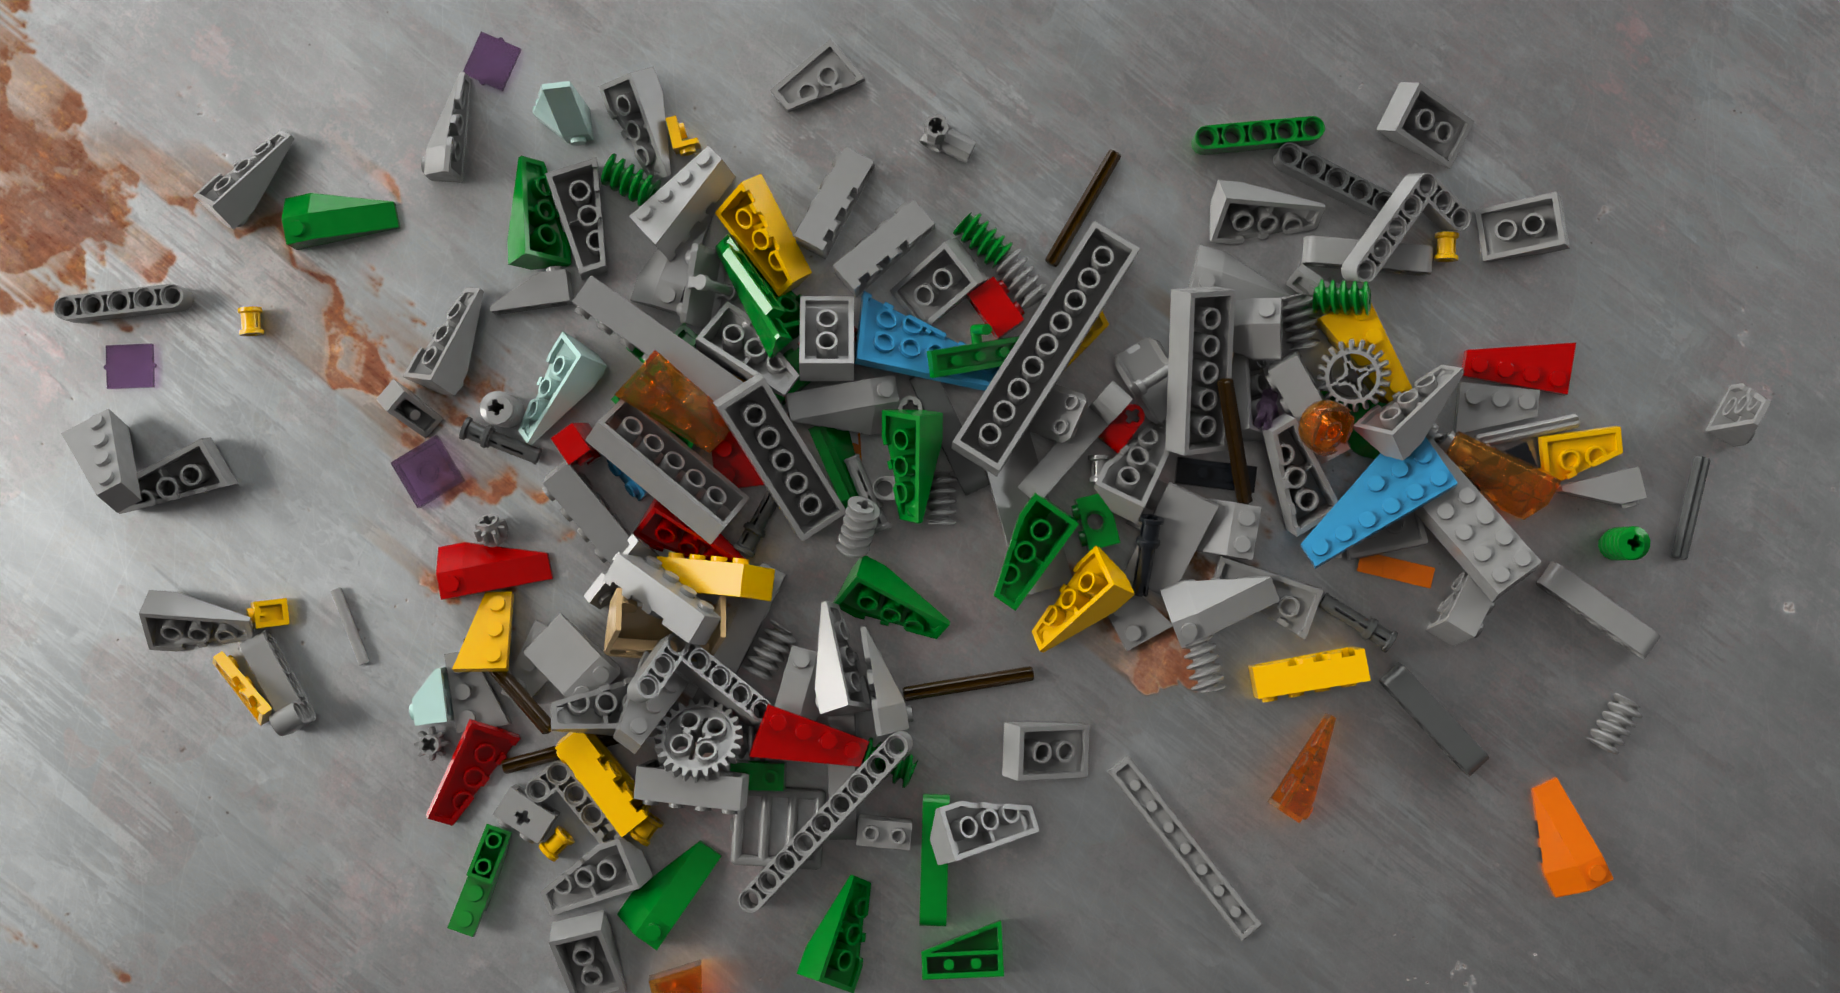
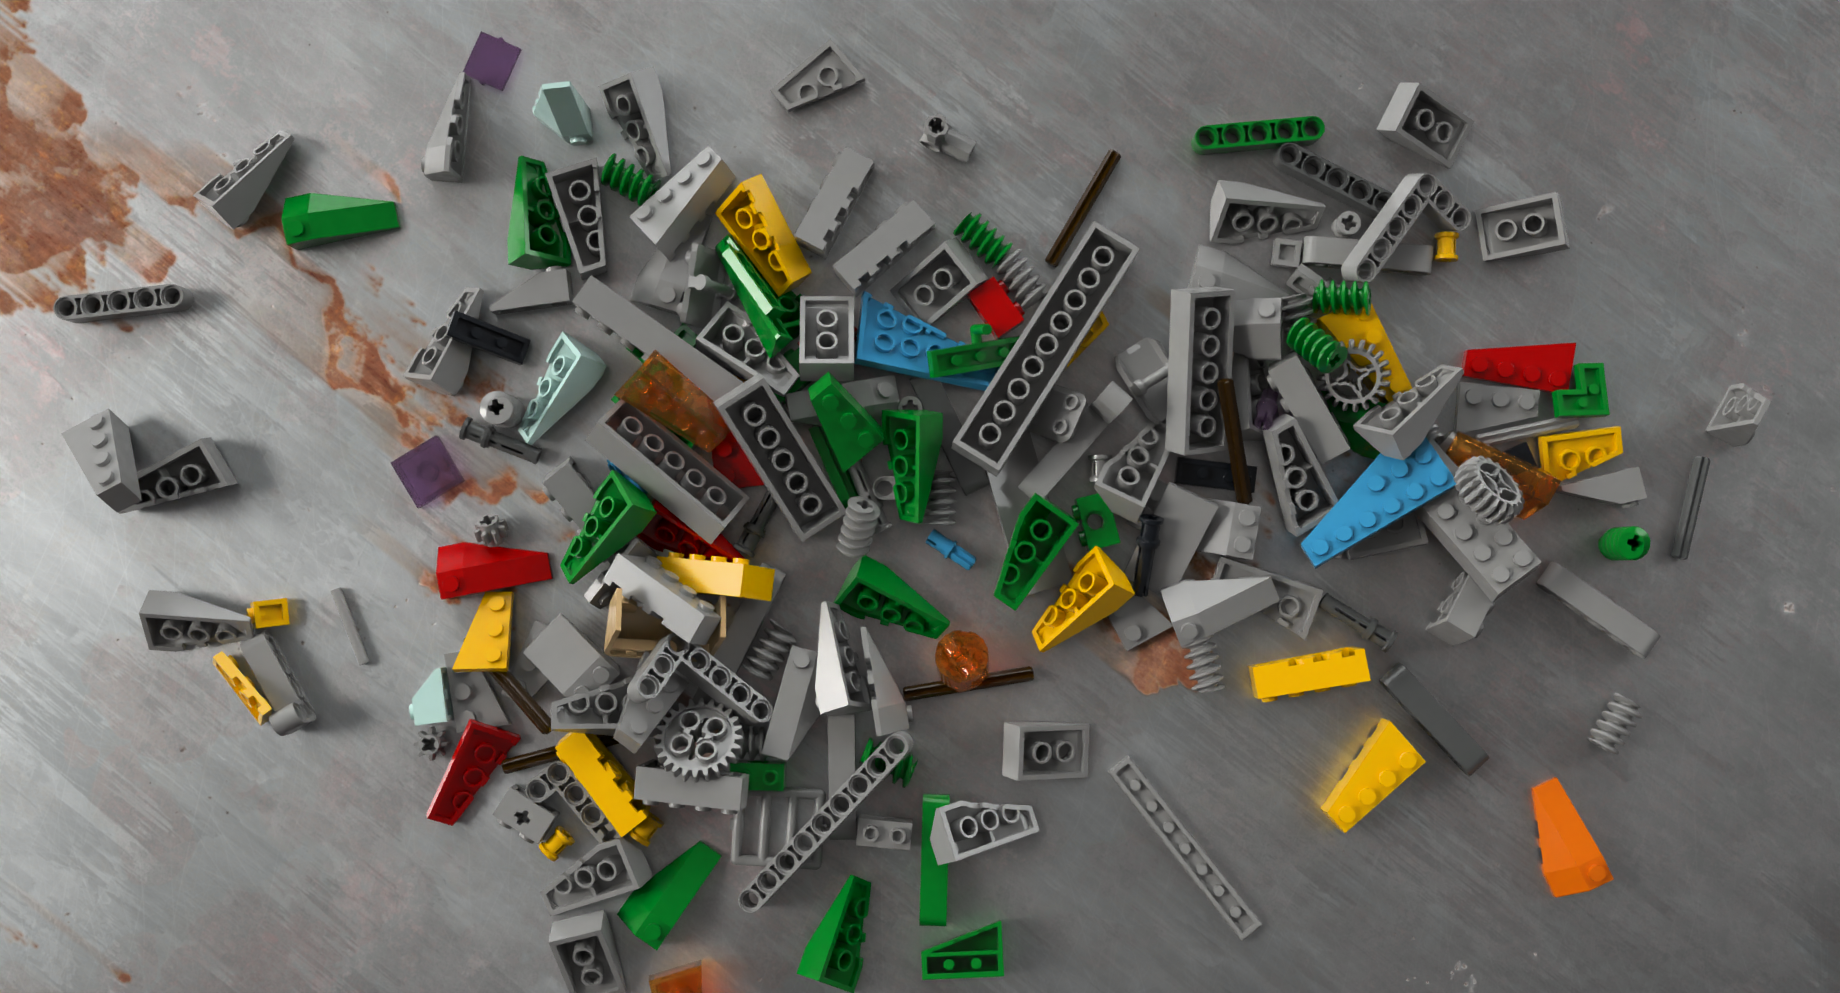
(130, 366): clear purple piece -> none
(250, 321): yellow bush -> none
(409, 408): light grey slope -> none
(481, 880): green slope -> none
(487, 338): none -> black tile
(573, 445): red brick -> none
(615, 519): none -> green wedge
(677, 134): yellow bracket -> none
(797, 738): red wing -> none
(844, 420): none -> green wedge
(951, 549): none -> dark azure axle
(962, 660): none -> clear orange brick
(1119, 431): red piece -> none
(1286, 253): none -> light grey plate
(1300, 783): clear orange wedge -> none
(1316, 346): none -> green piece
(1325, 426): clear orange cylinder -> none
(1339, 228): none -> light grey bush
(1372, 776): none -> yellow wedge
(1397, 570): orange piece -> none
(1489, 490): none -> light grey gear
(1588, 398): none -> green plate

